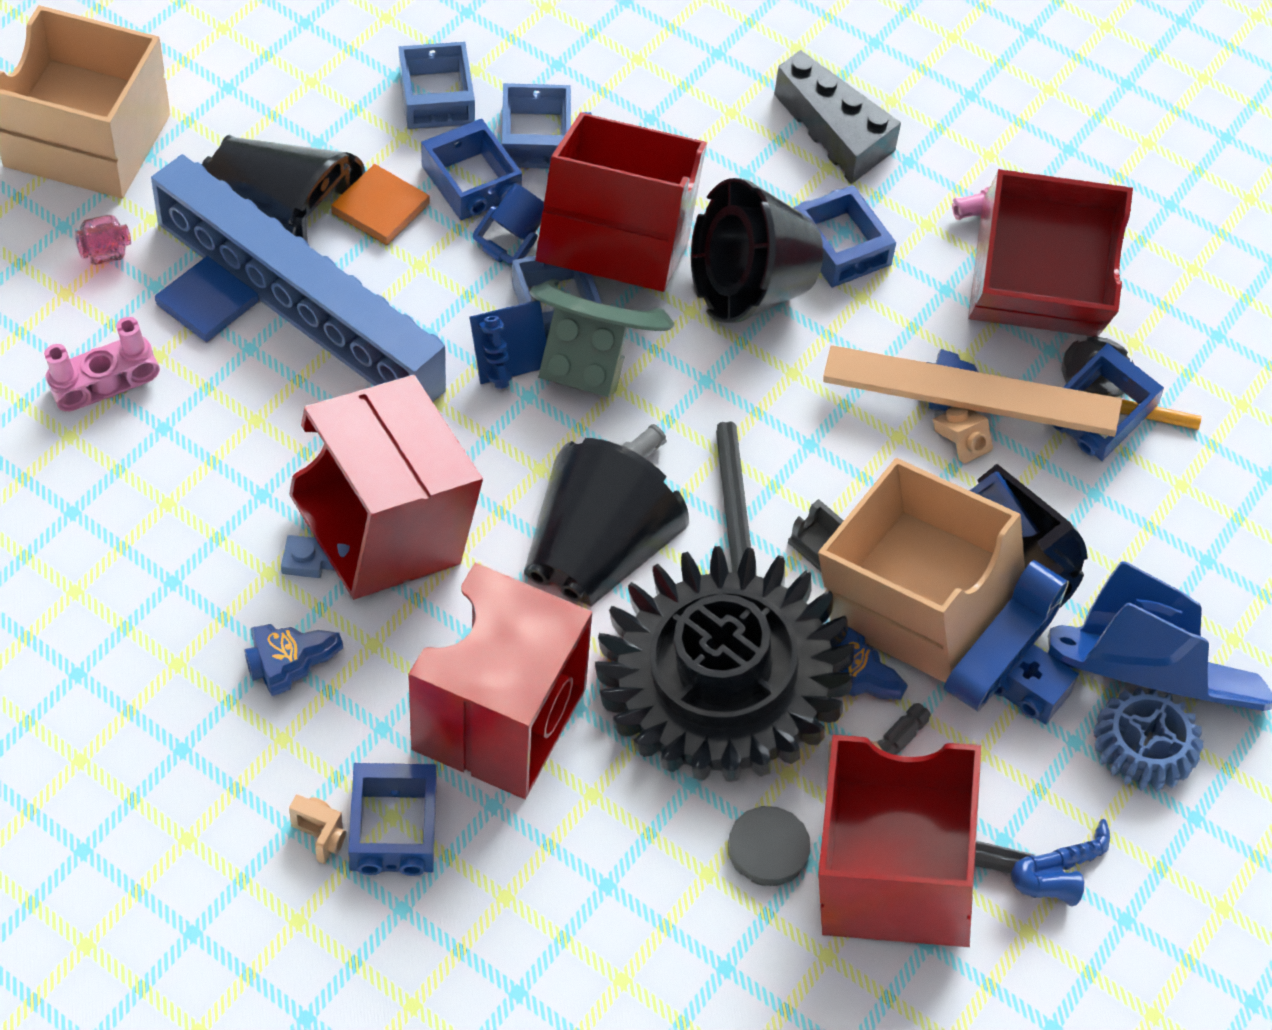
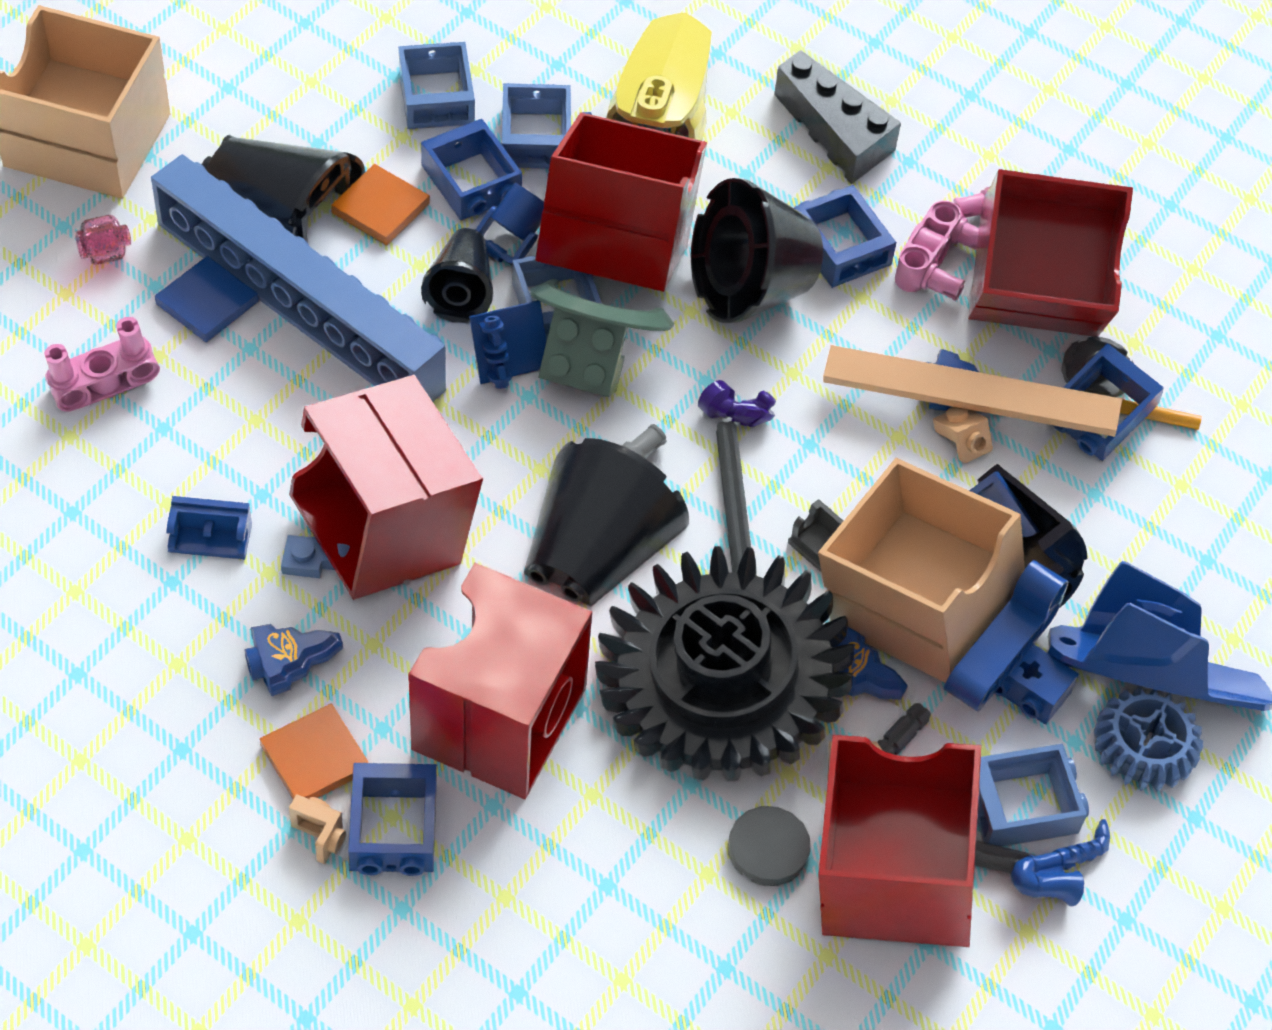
(209, 527): none -> blue hinge
(313, 753): none -> orange tile
(459, 278): none -> black cone
(666, 76): none -> light yellow piece
(719, 401): none -> dark purple arm
(928, 246): none -> bright pink piece
(1027, 763): none -> medium blue window

